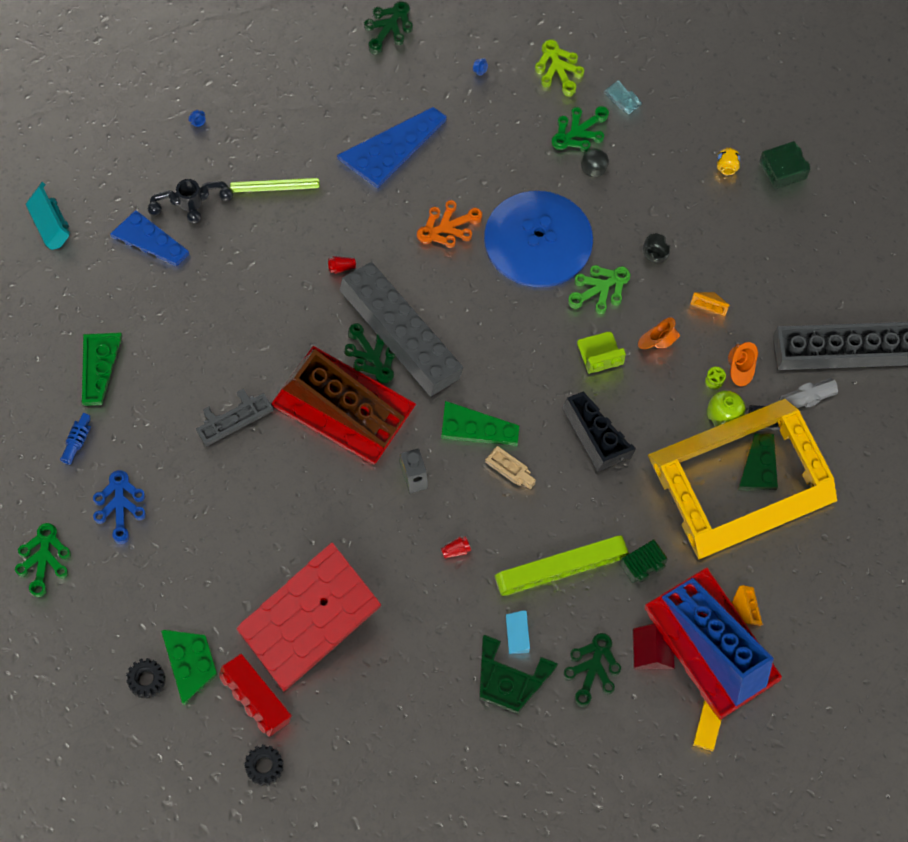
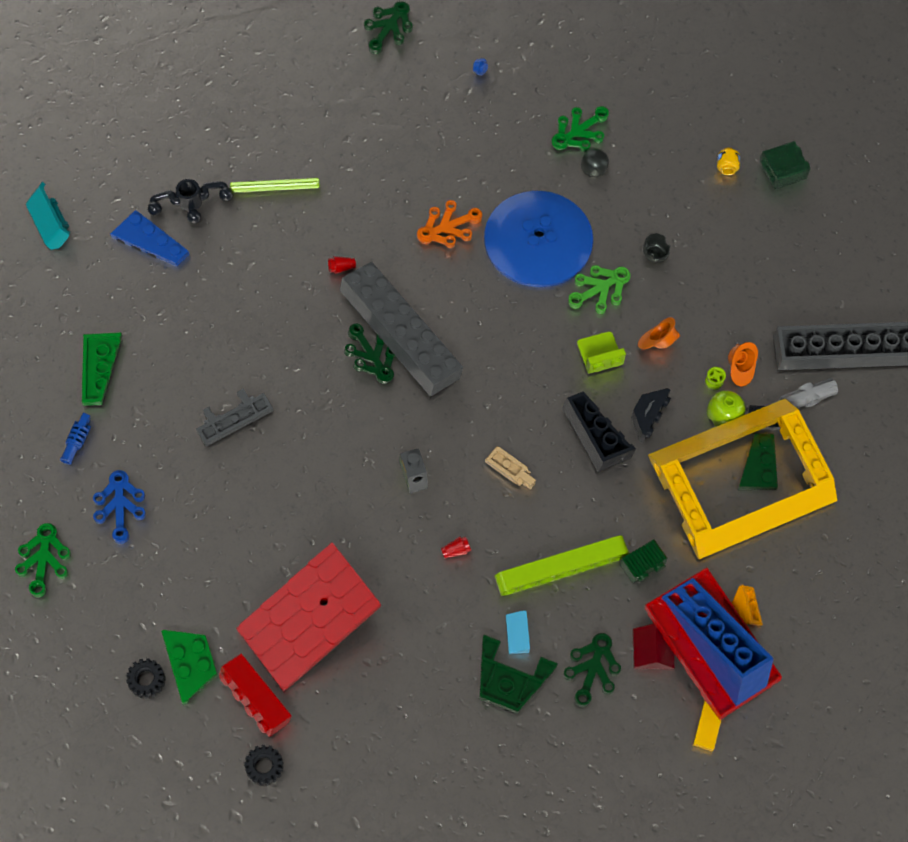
(197, 118): blue plate -> none
(343, 405): piece -> none
(386, 152): blue wing -> none
(474, 426): green wing -> none
(552, 50): lime plant -> none
(622, 98): clear light blue slope -> none
(649, 411): none -> black slope
(710, 302): light orange slope -> none

